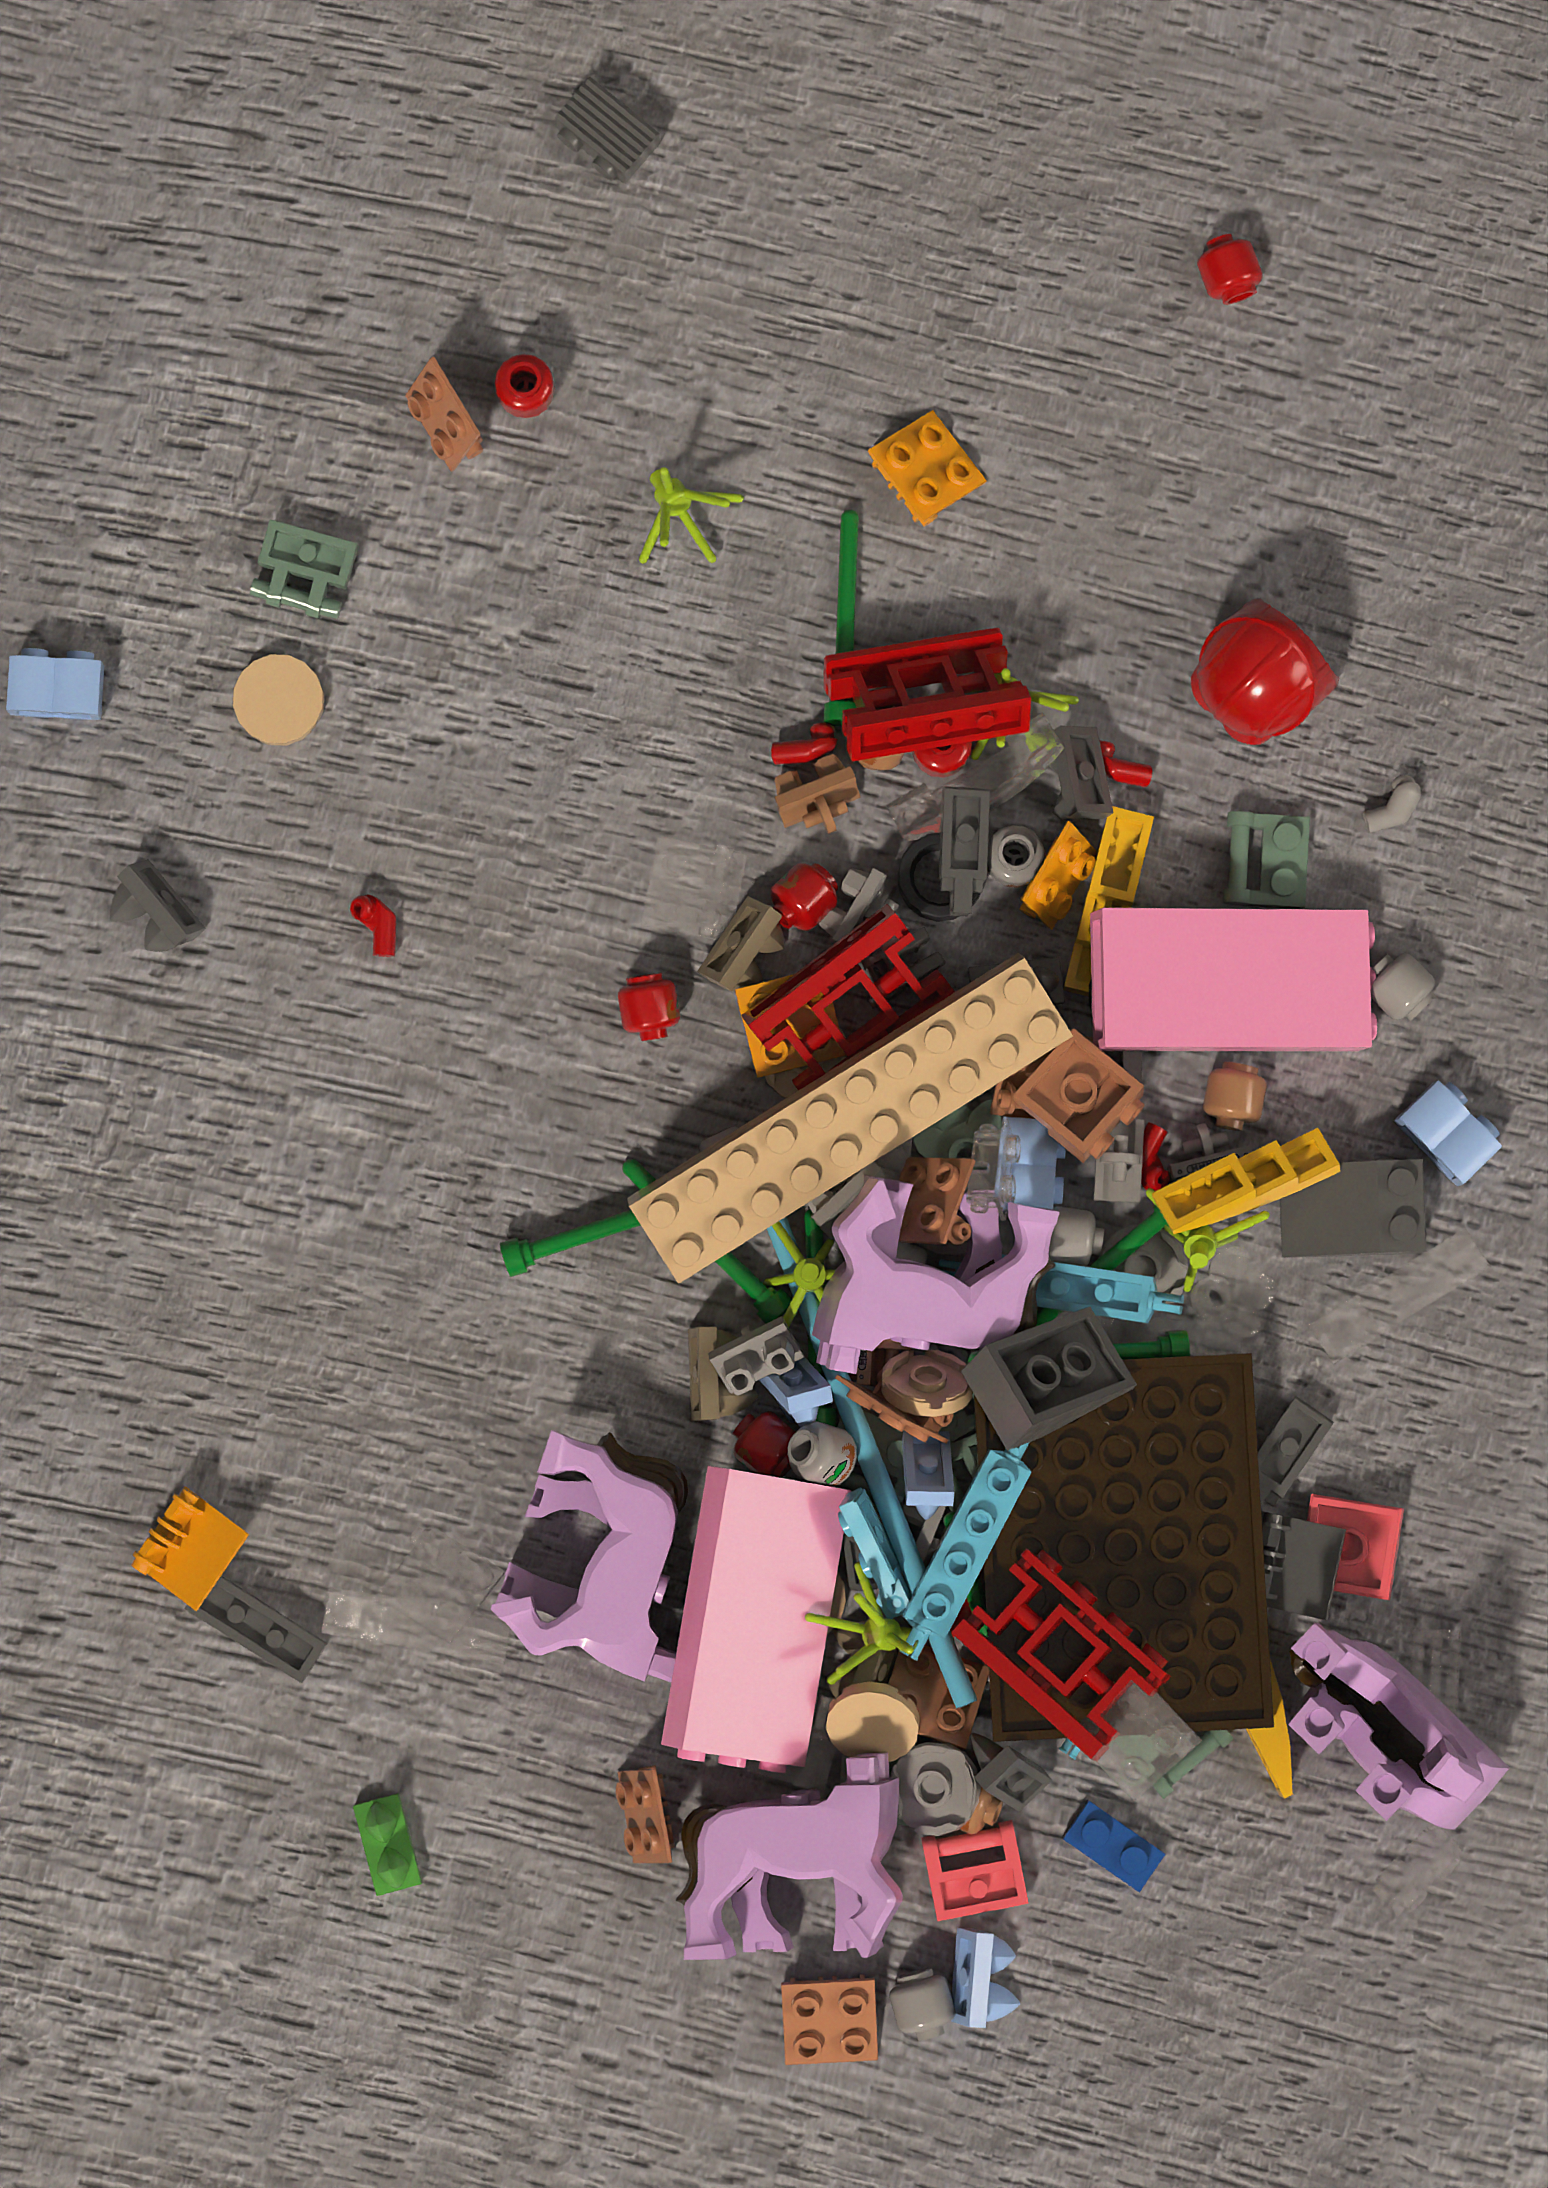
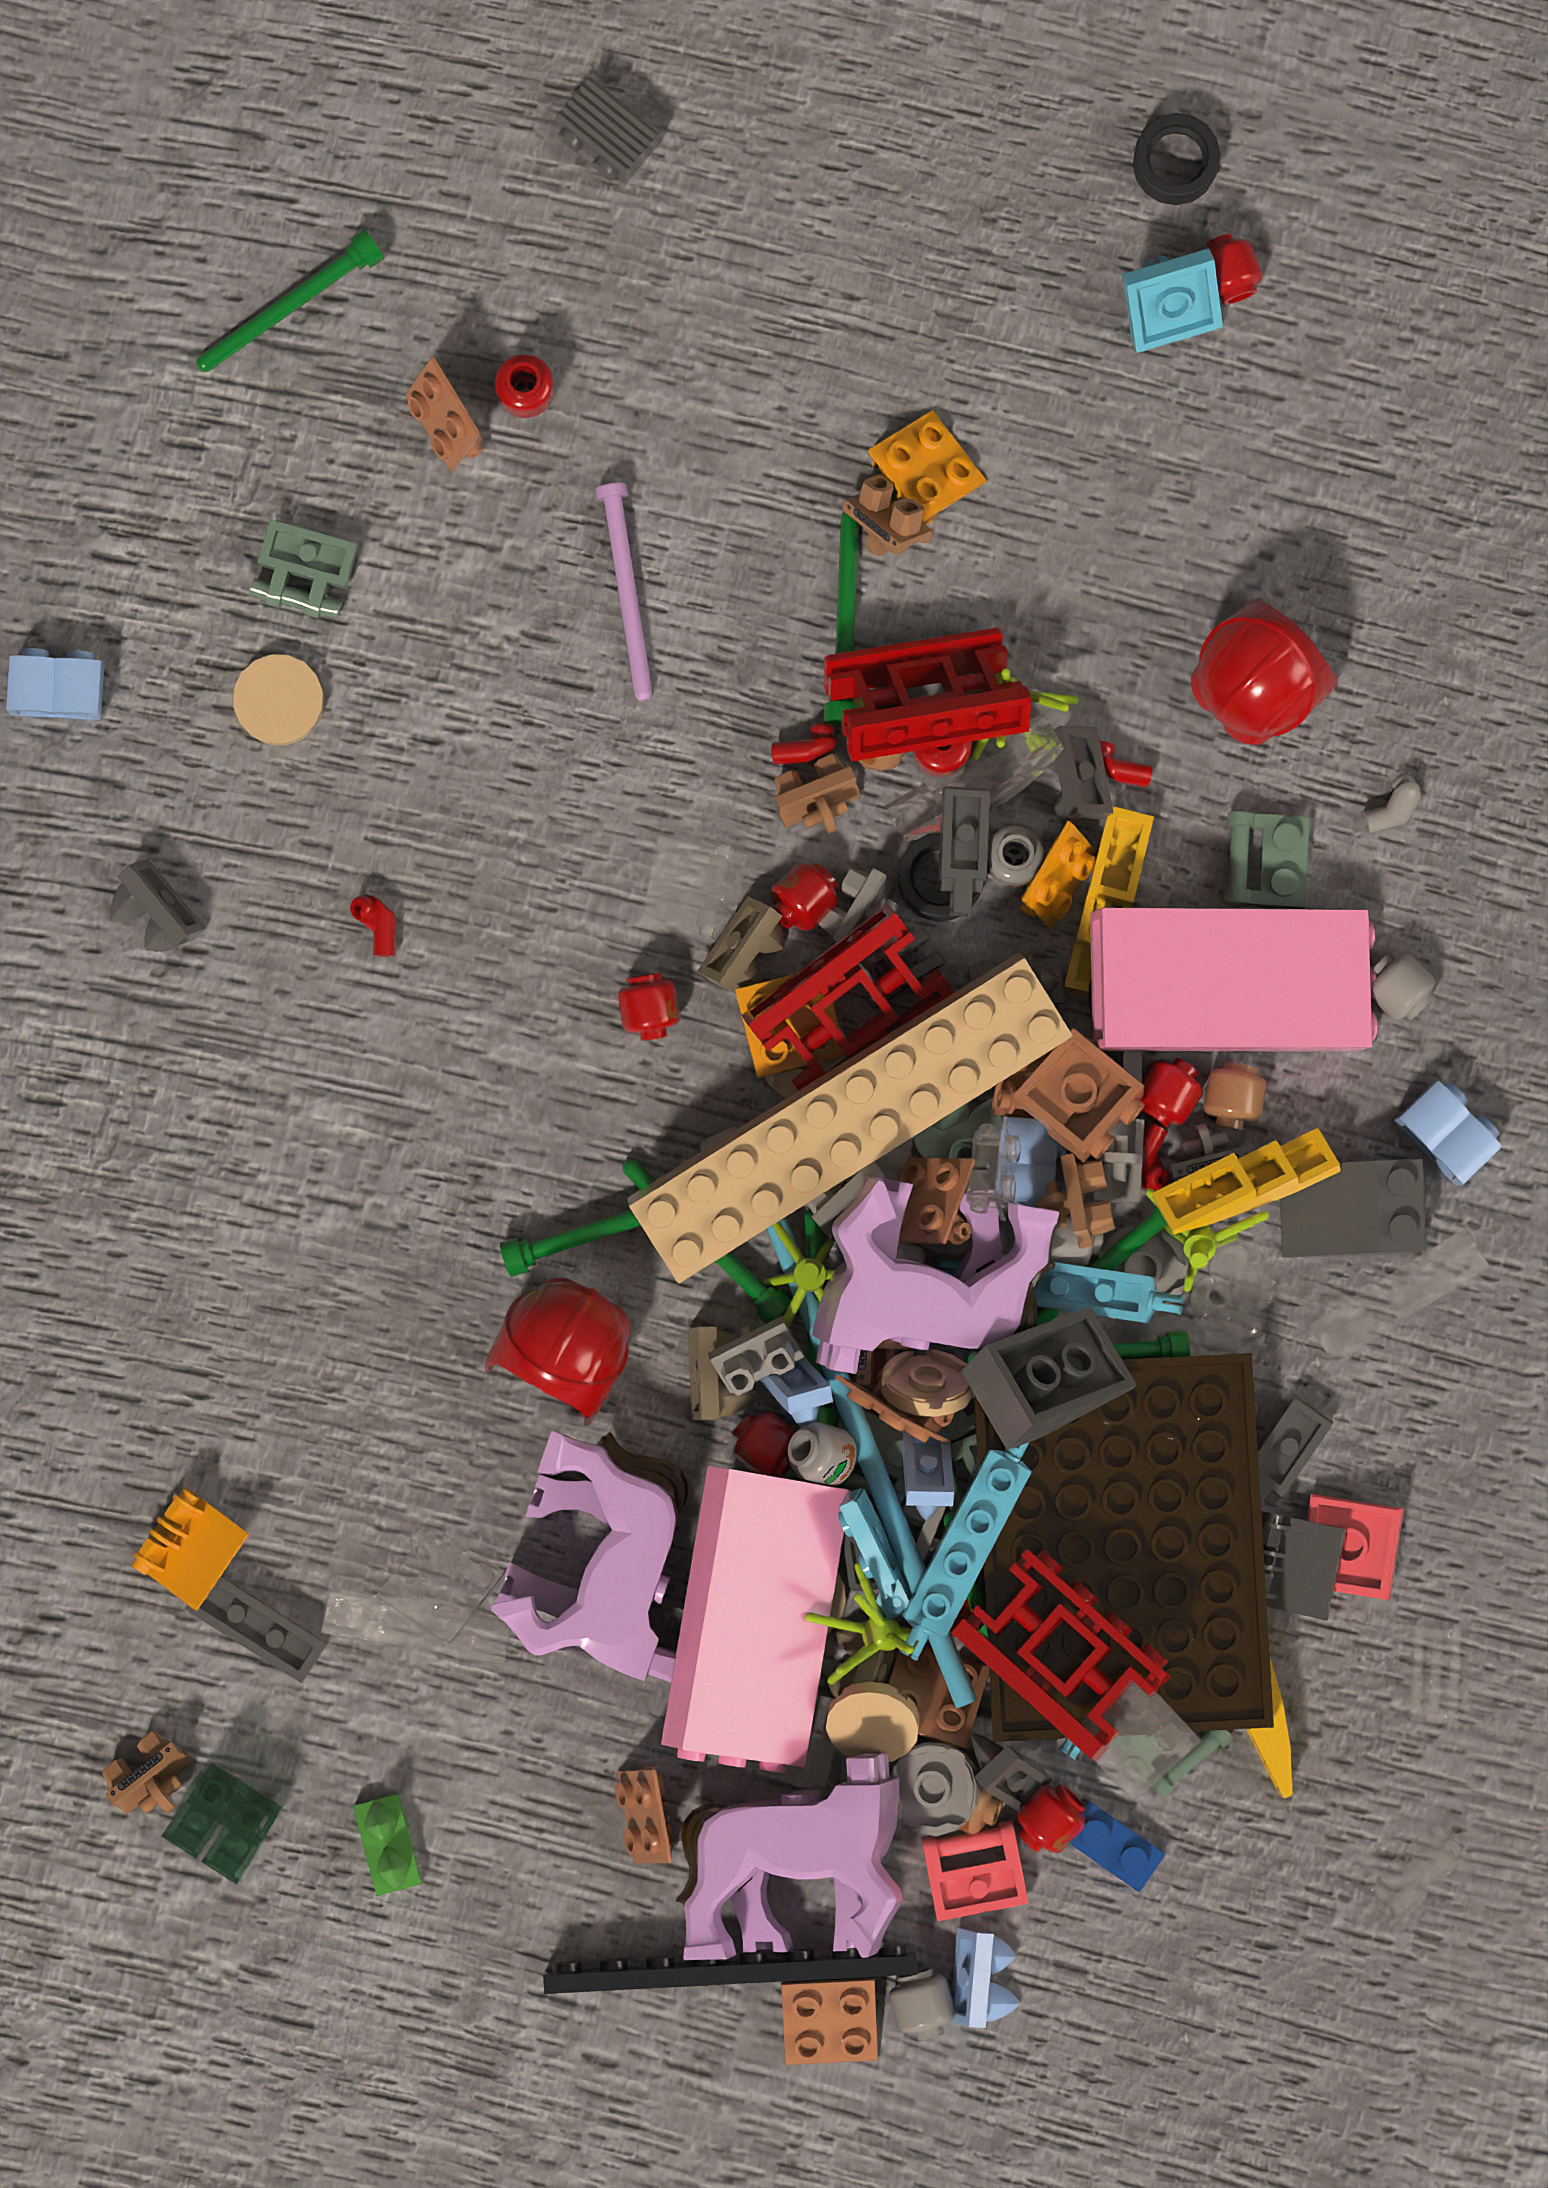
(152, 1781): none -> medium nougat hips
(228, 1802): none -> clear green hips
(360, 253): none -> green piece
(564, 1343): none -> red piece
(612, 497): none -> lavender bar
(675, 501): lime plant -> none
(751, 1968): none -> black plate
(888, 522): none -> medium nougat hips
(1051, 1818): none -> red head
(1086, 1218): none -> medium nougat hips
(1170, 1092): none -> red head
(1172, 300): none -> medium azure tile
(1183, 125): none -> black tyre
(1393, 1728): lavender piece -> none

